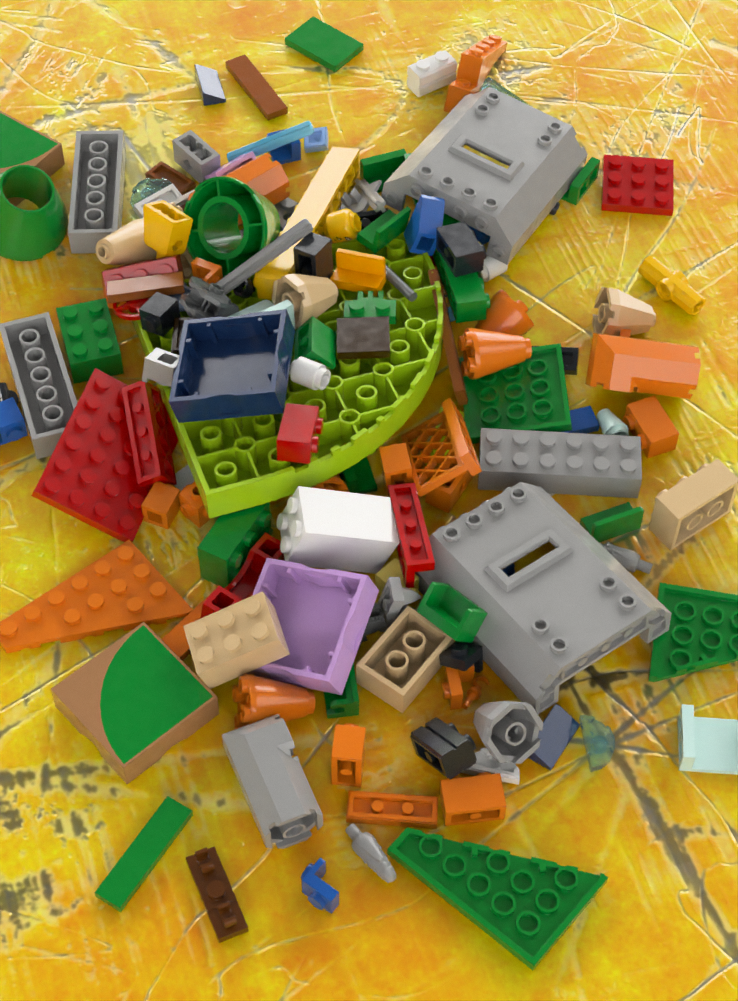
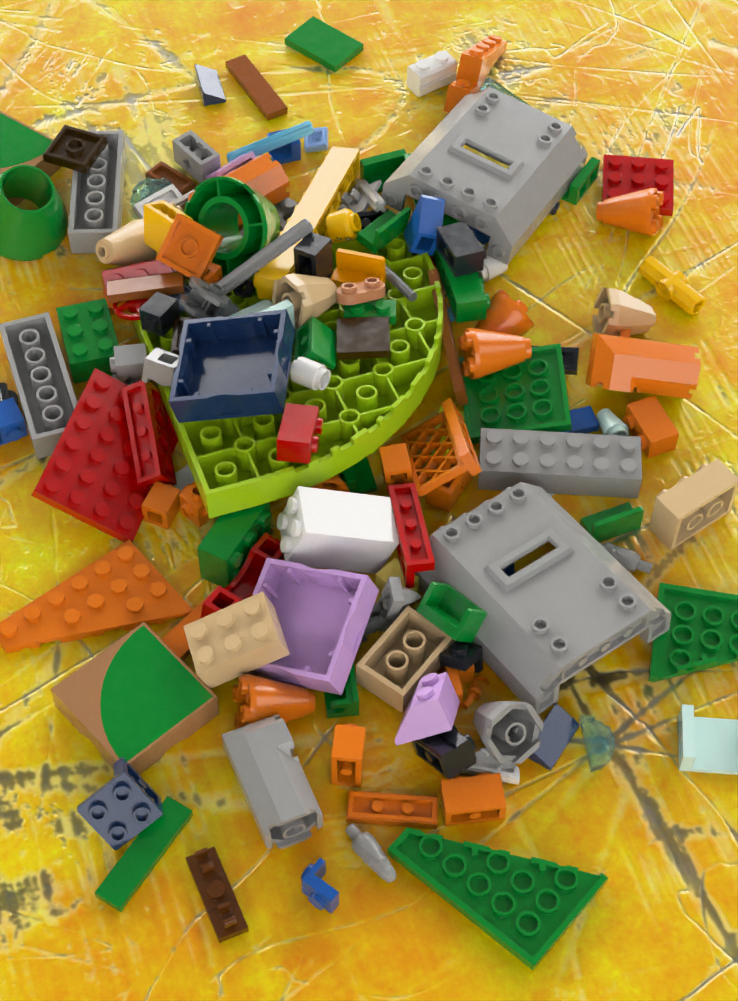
(75, 149): none -> dark brown tile
(121, 806): none -> dark blue bracket
(128, 363): none -> light grey brick
(189, 247): none -> orange tile
(360, 292): none -> nougat plate
(429, 709): none -> lavender slope
(633, 211): none -> orange cone

